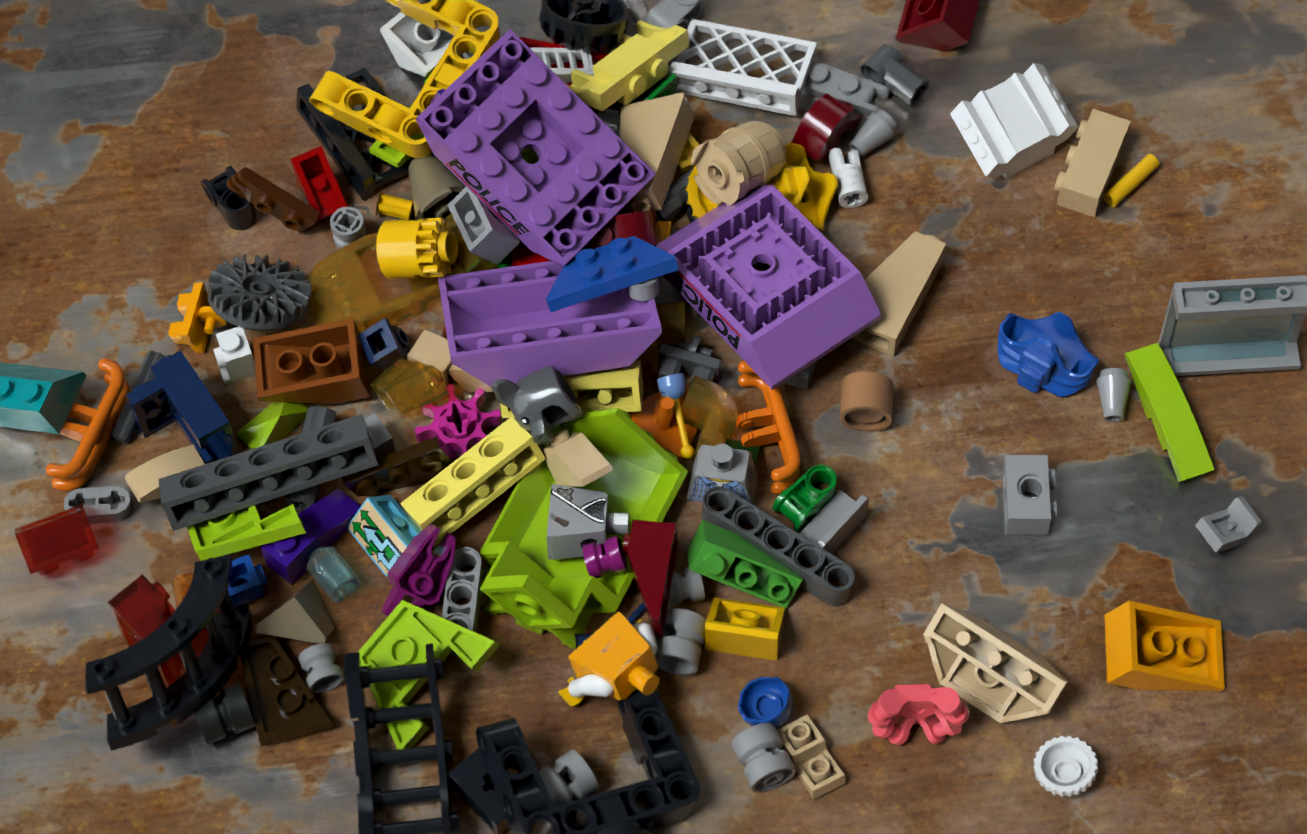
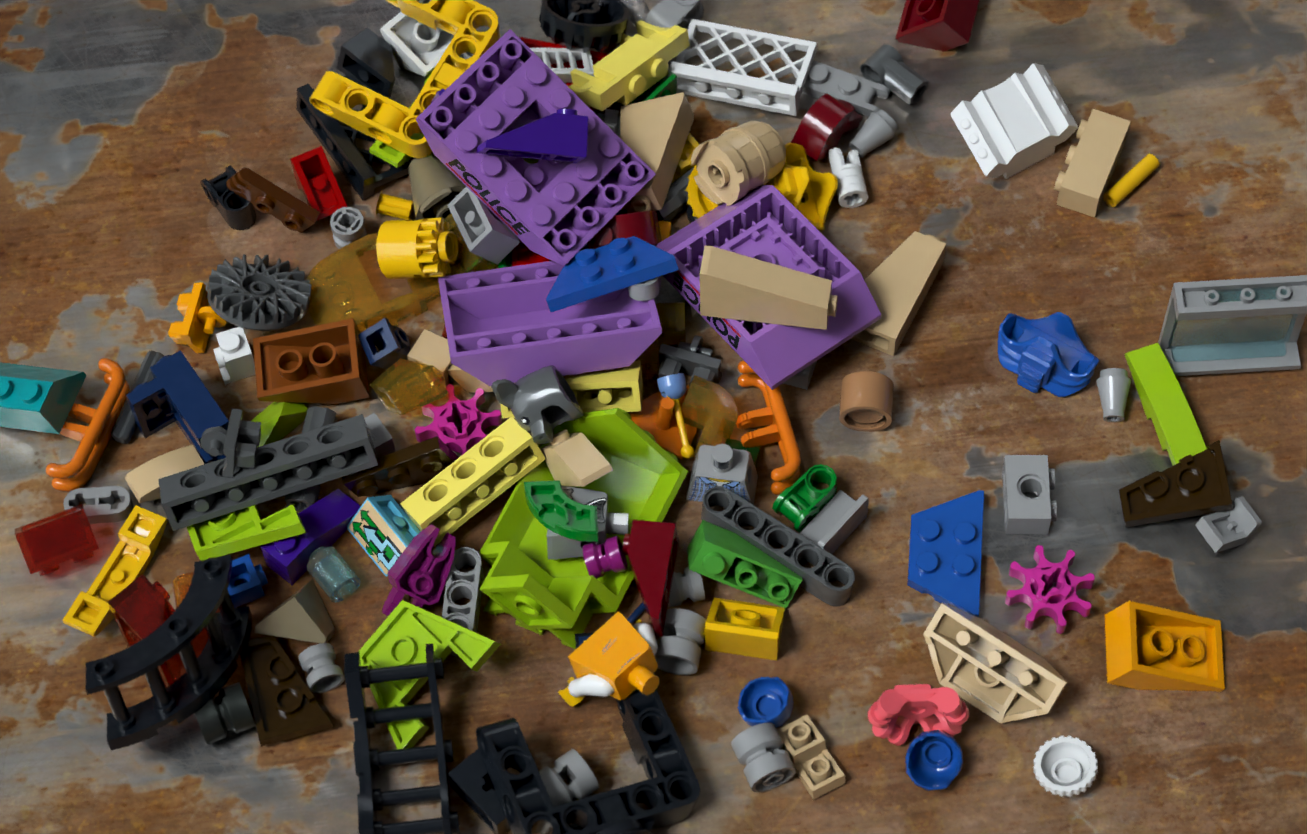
(127, 562): none -> yellow slope
(237, 442): none -> dark grey hips
(368, 62): none -> black slope
(552, 138): none -> dark purple slope
(559, 512): none -> green tile
(762, 291): none -> tan slope
(933, 760): none -> blue hair
(948, 552): none -> blue wing
(1057, 599): none -> dark pink gear
(1185, 490): none -> dark brown wing

